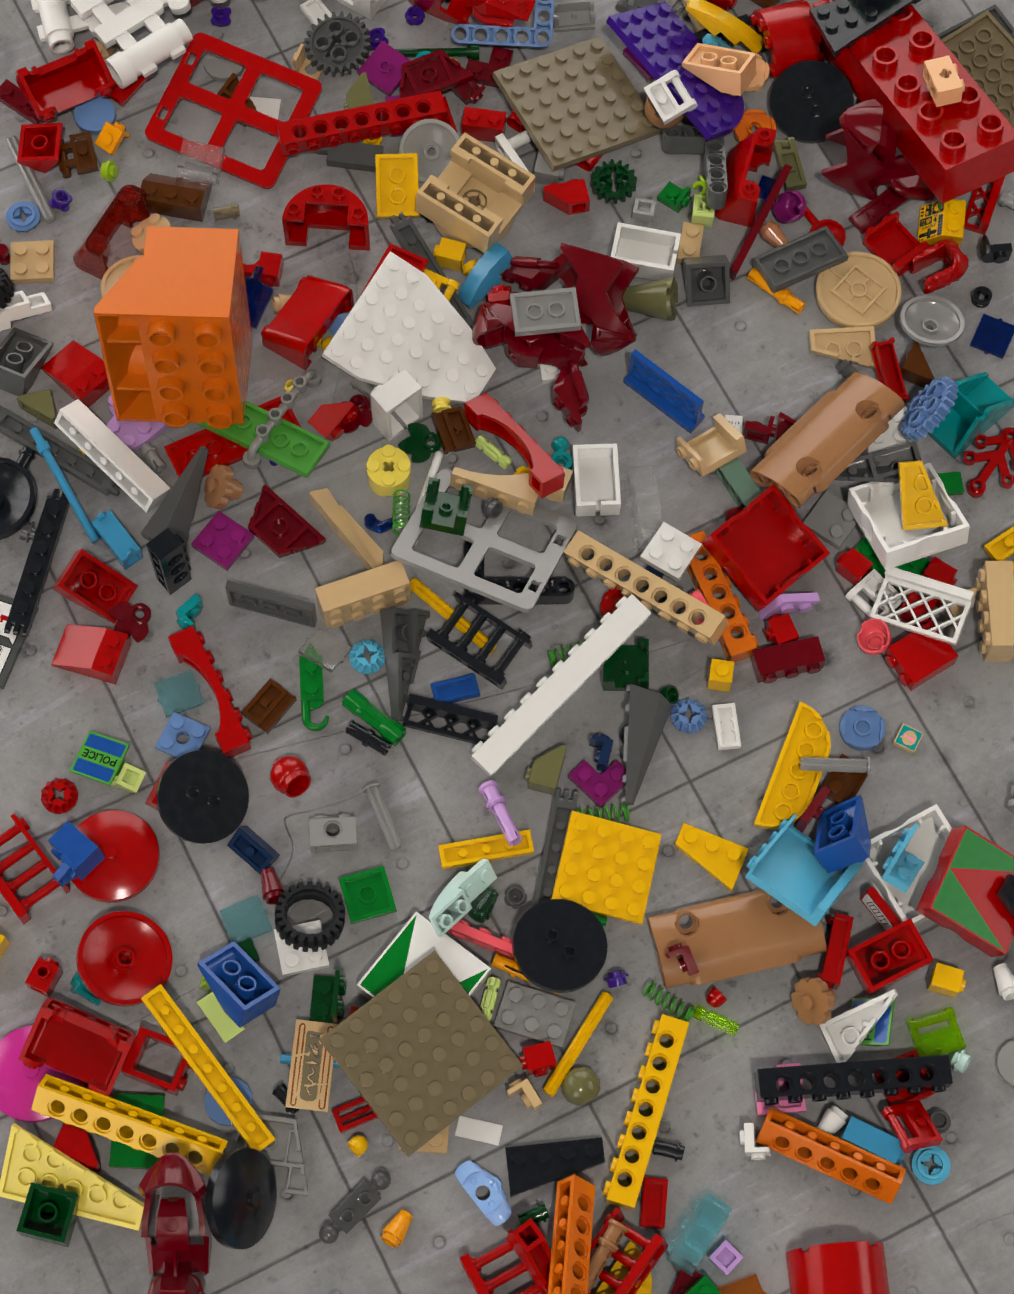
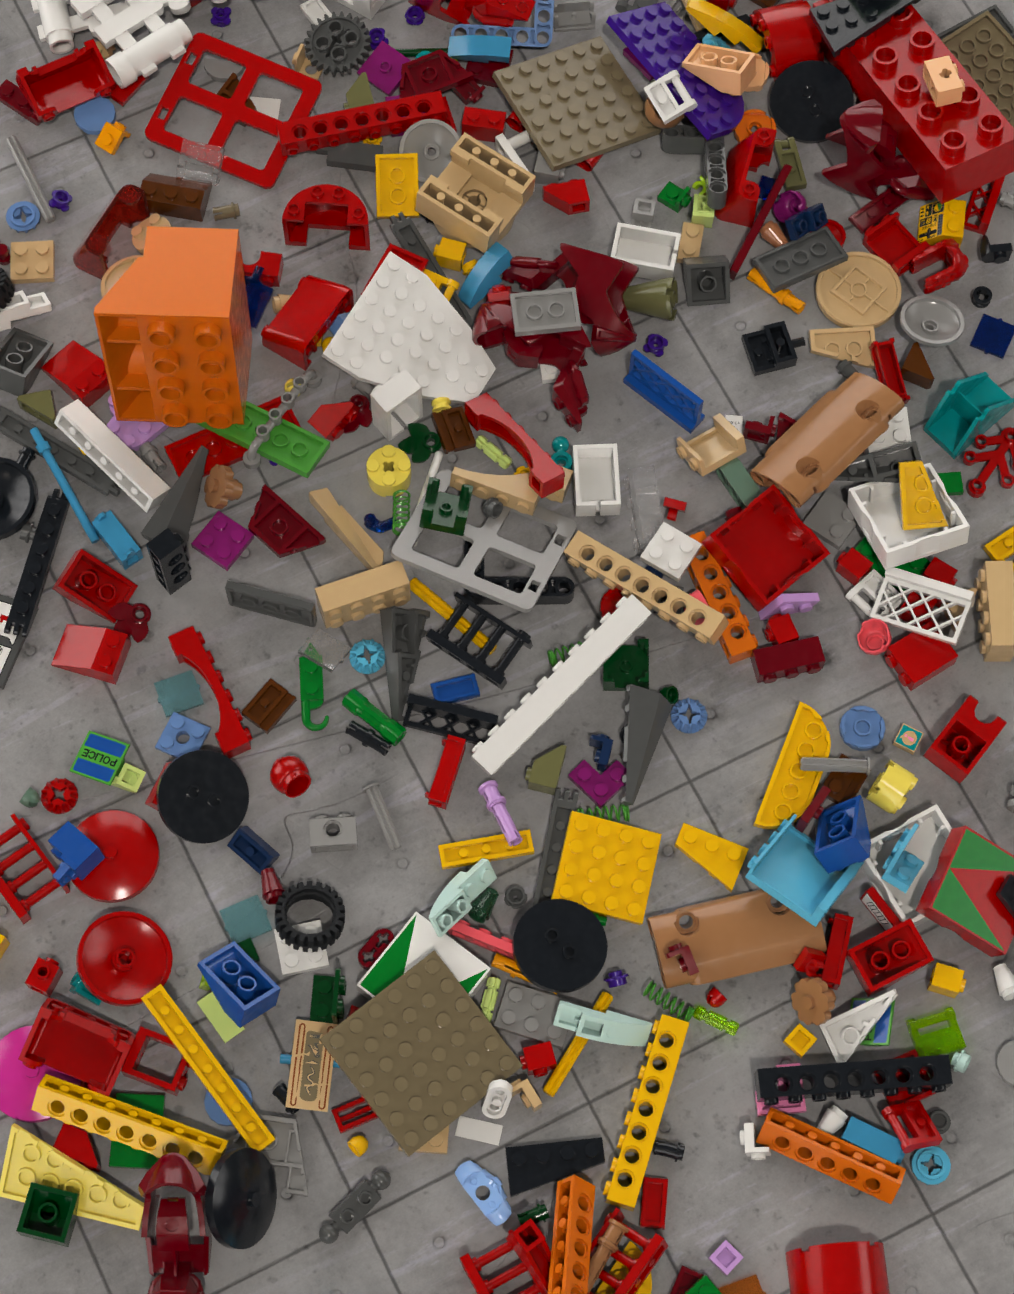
(30, 798): none -> sand green hinge
(40, 145): red slope -> none
(83, 153): reddish brown plate -> none
(109, 170): lime plate -> none
(190, 609): teal bracket -> none
(367, 895): green plate -> none
(372, 945): none -> dark red beam
(396, 1229): light orange cone -> none
(446, 772): none -> red container
(480, 48): none -> dark azure slope
(497, 1099): none -> white plate
(580, 1086): olive hair -> none
(601, 1026): none -> light aqua slope
(622, 188): dark green gear -> none
(655, 339): none -> dark purple plate
(674, 506): none -> red tile
(698, 1233): clear light blue brick -> none
(720, 675): yellow brick -> none
(726, 726): white plate -> none
(771, 348): none -> black plate
(800, 1040): none -> yellow plate
(805, 221): none -> dark blue slope
(810, 961): none -> red tile
(891, 787): none -> light yellow brick
(929, 408): medium blue gear -> none
(967, 735): none -> red brick

